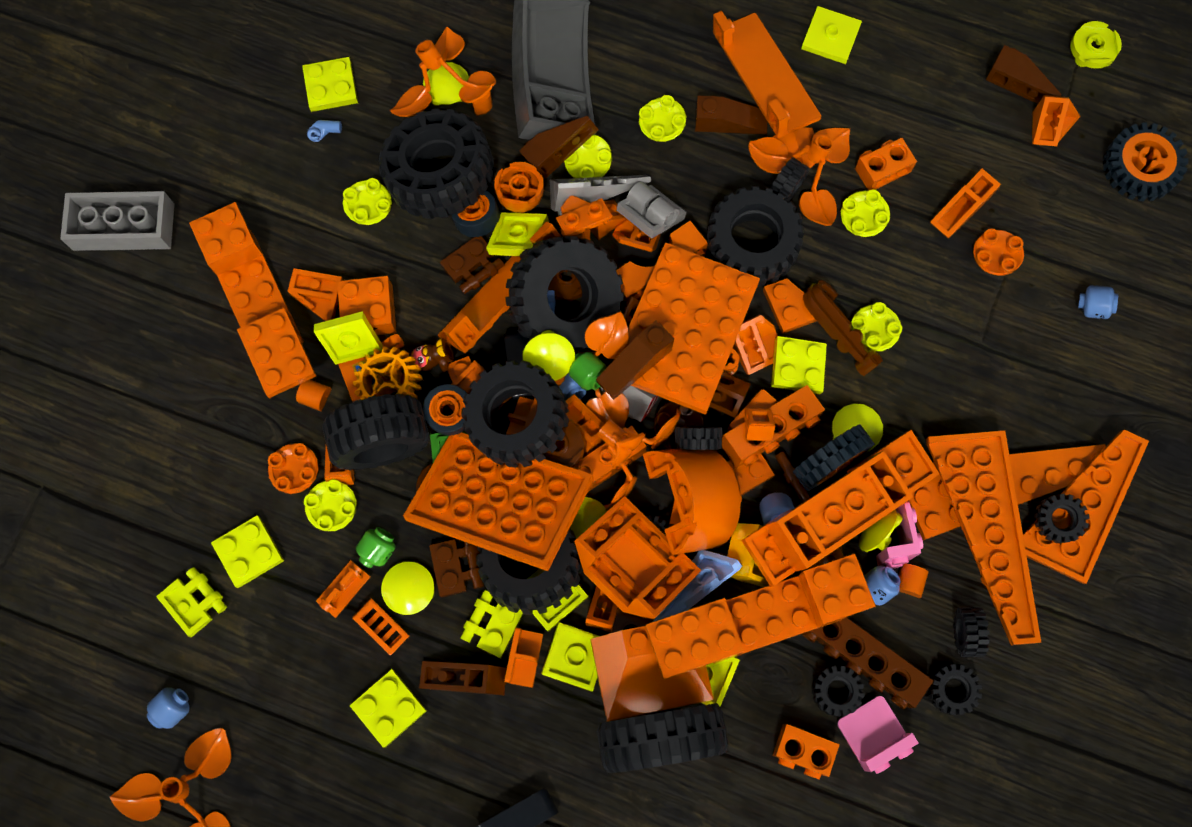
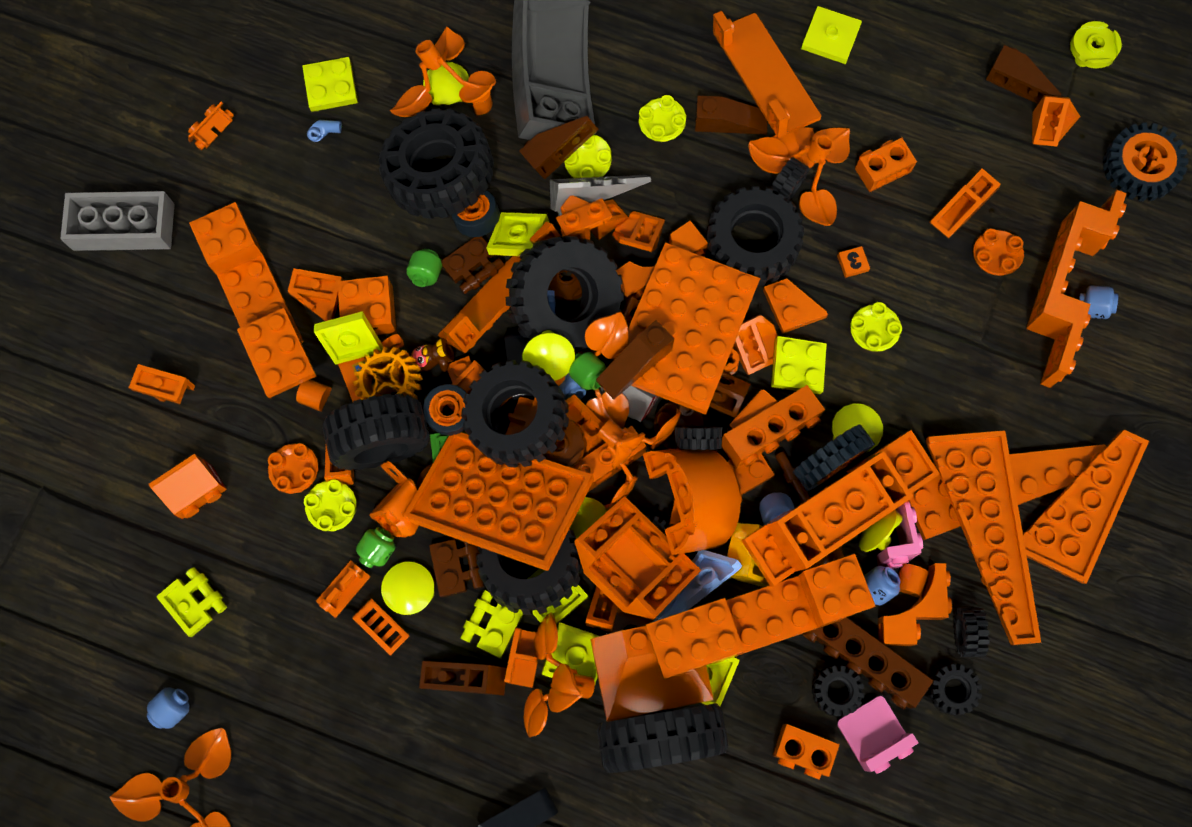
(160, 384): none -> orange panel
(188, 486): none -> orange slope
(214, 118): none -> orange hinge
(247, 551): neon yellow plate -> none
(367, 202): neon yellow dish -> none
(388, 708): neon yellow plate -> none
(392, 508): none -> orange piece
(424, 267): none -> bright green head
(519, 187): orange cylinder -> none
(565, 686): none -> orange plant
(650, 210): light grey plate -> none
(759, 424): orange slope -> none
(820, 304): reddish brown piece -> none
(853, 262): none -> orange tile
(865, 213): neon yellow dish -> none
(934, 605): none -> orange arch
(1059, 315): none -> orange bracket
(1073, 507): black tyre -> none

